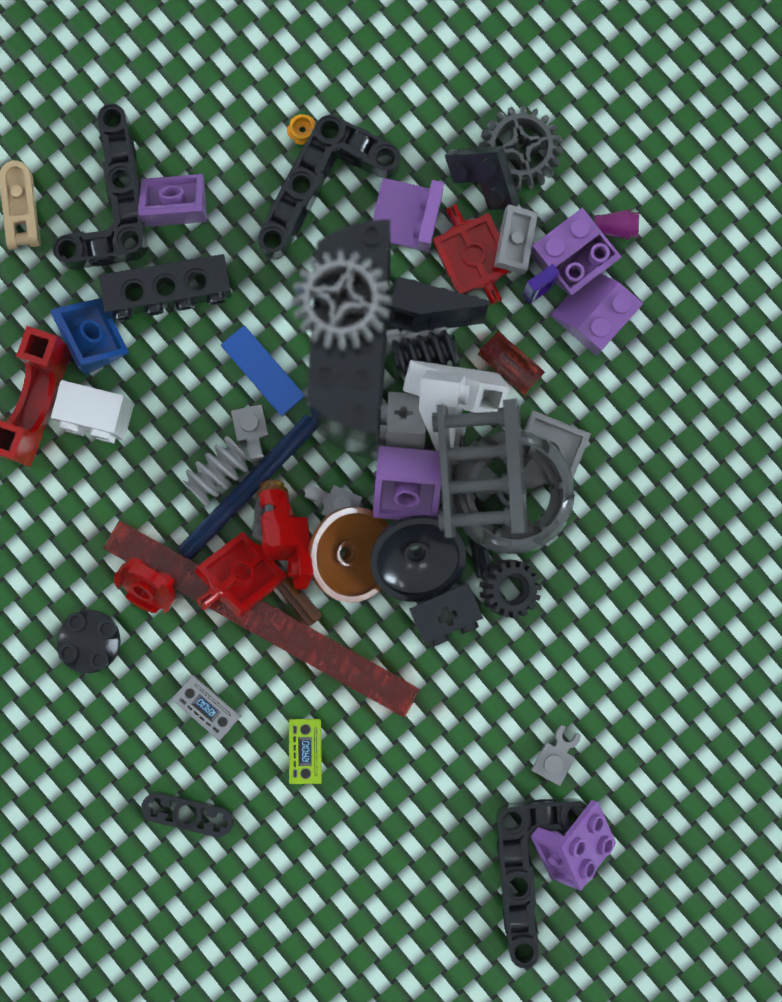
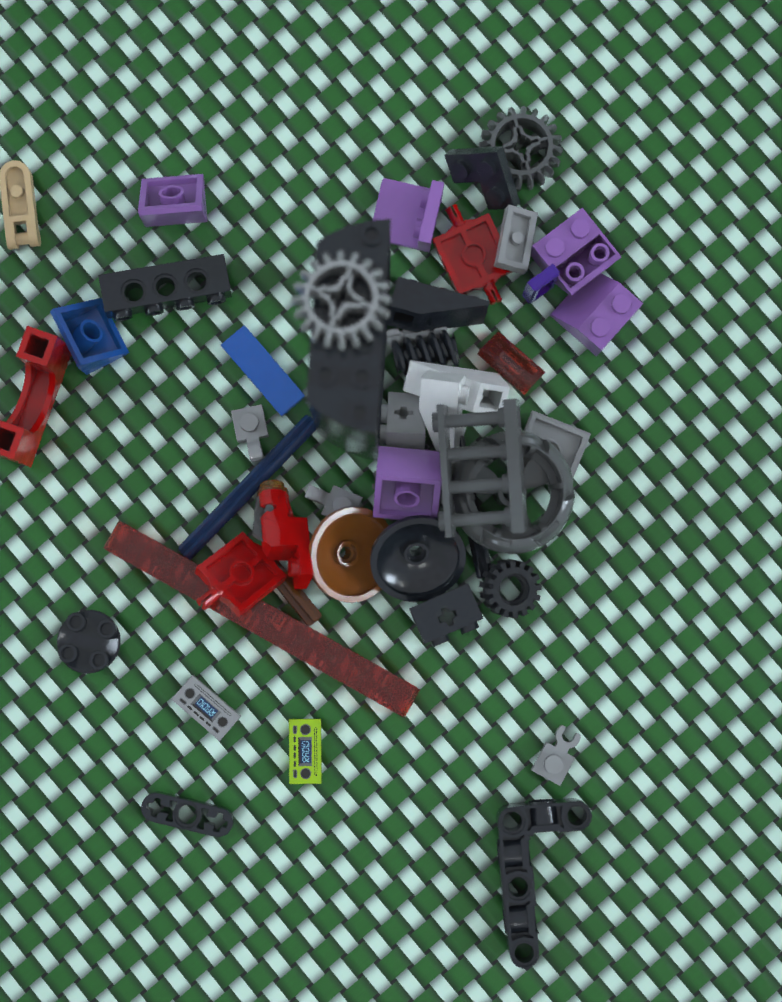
(92, 410): white brick -> none
(108, 246): black beam -> none
(146, 586): red plate -> none
(216, 471): light grey piece -> none
(298, 122): light orange plate -> none
(313, 167): black beam -> none
(580, 851): medium lavender bracket -> none
(619, 224): magenta cone -> none

